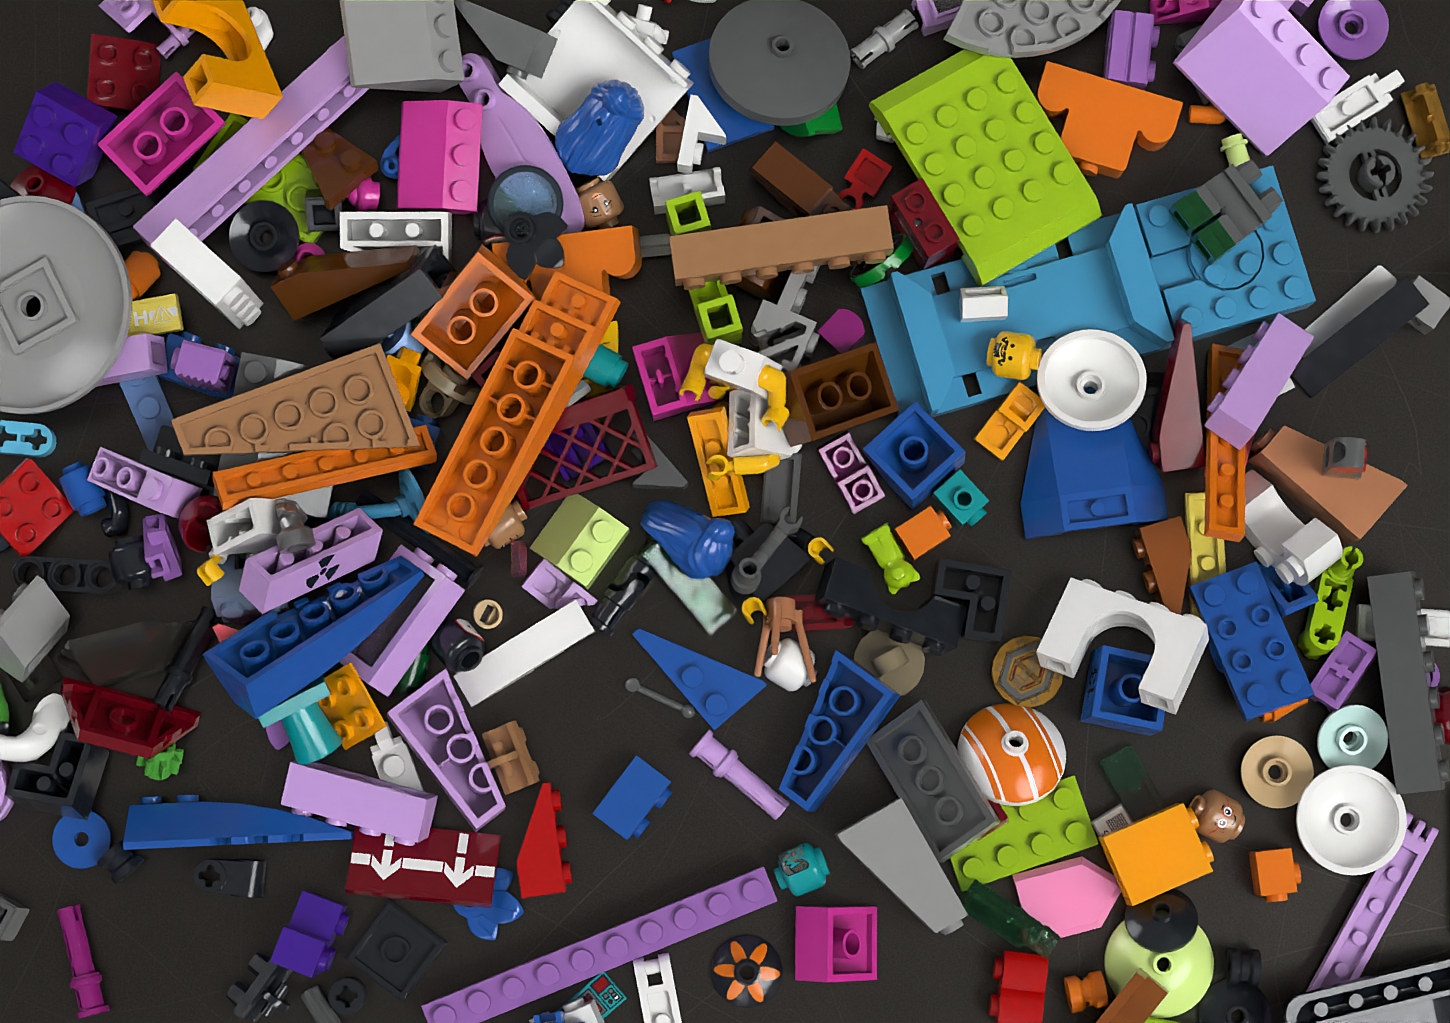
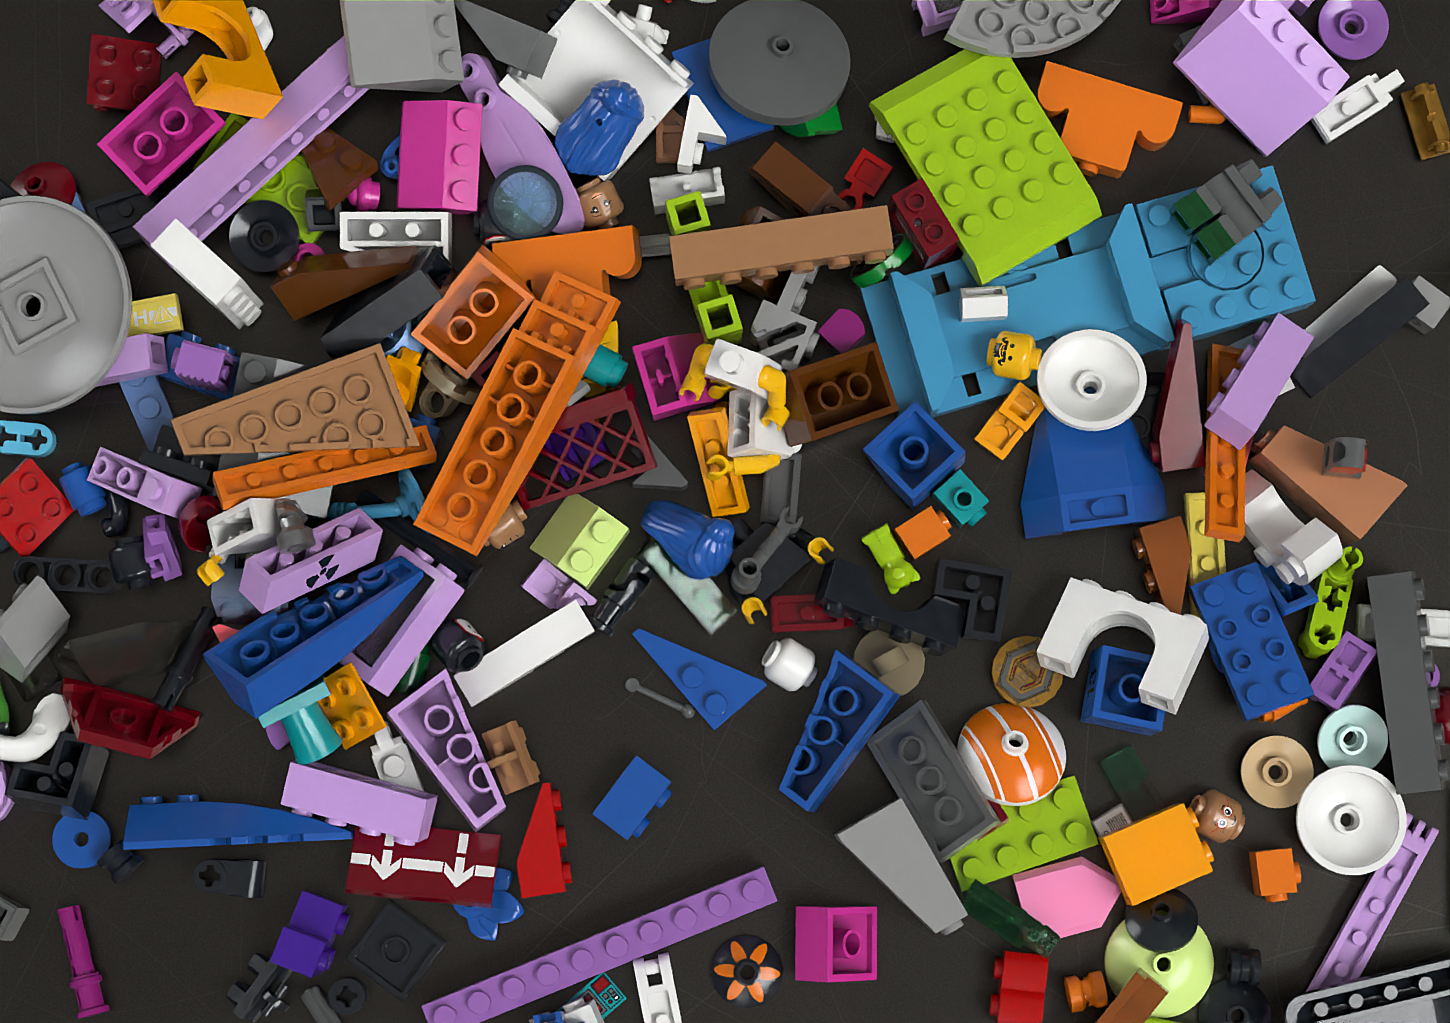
(64, 134): dark purple brick -> none
(142, 271): orange brick -> none
(162, 764): bright green gear -> none
(494, 616): tan hinge -> none
(518, 558): clear pink tile -> none
(538, 246): black plate -> none
(726, 765): lavender pin -> none
(779, 618): nougat plant -> none
(801, 869): teal head -> none
(850, 472): magenta slope -> none
(883, 38): light grey pin -> none
(1129, 48): medium lavender brick -> none
(1235, 149): yellowish green pin -> none
(1382, 208): dark grey gear -> none

